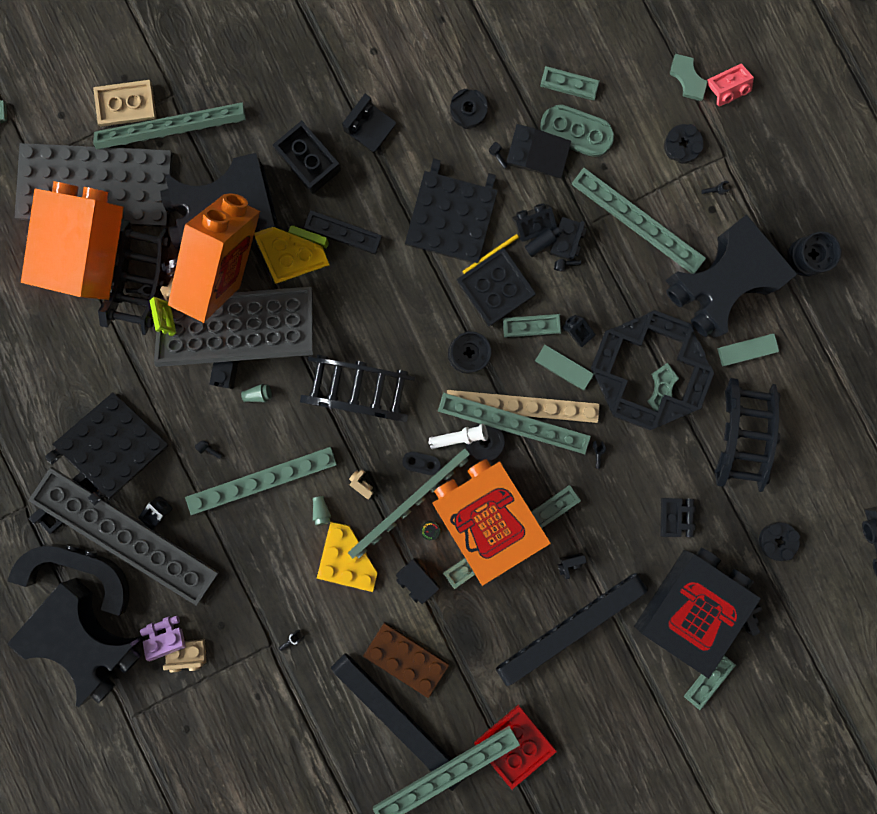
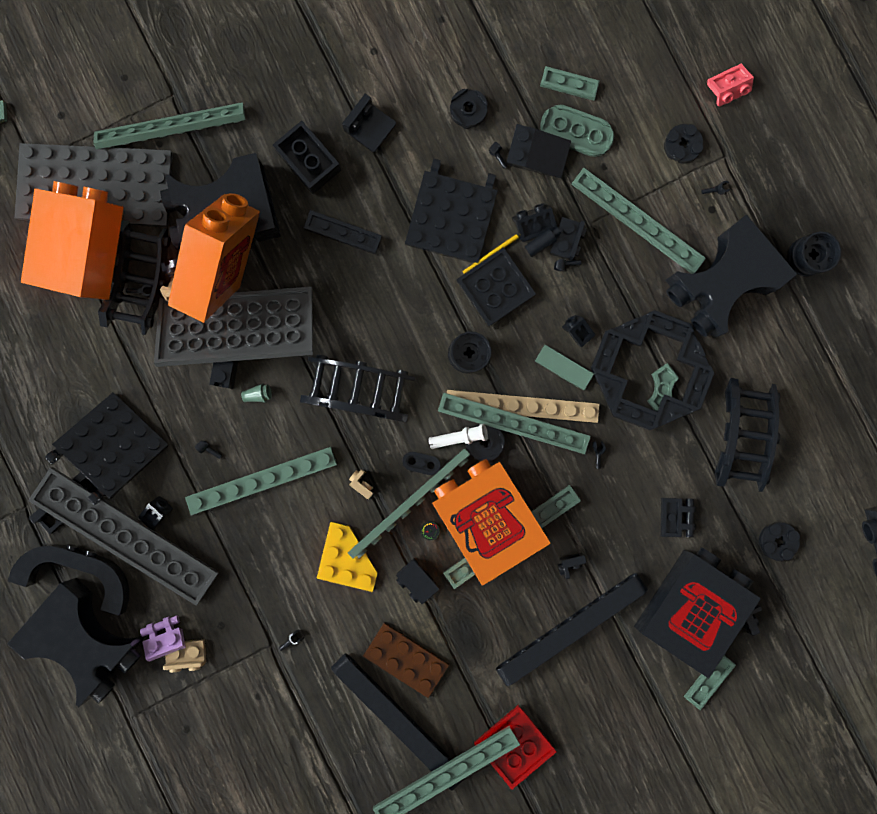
(124, 103): tan plate -> none
(159, 316): lime tile -> none
(289, 254): yellow plate -> none
(309, 236): lime tile -> none
(320, 511): sand green cone -> none
(531, 325): sand green tile -> none
(684, 71): sand green tile -> none
(748, 350): sand green tile -> none

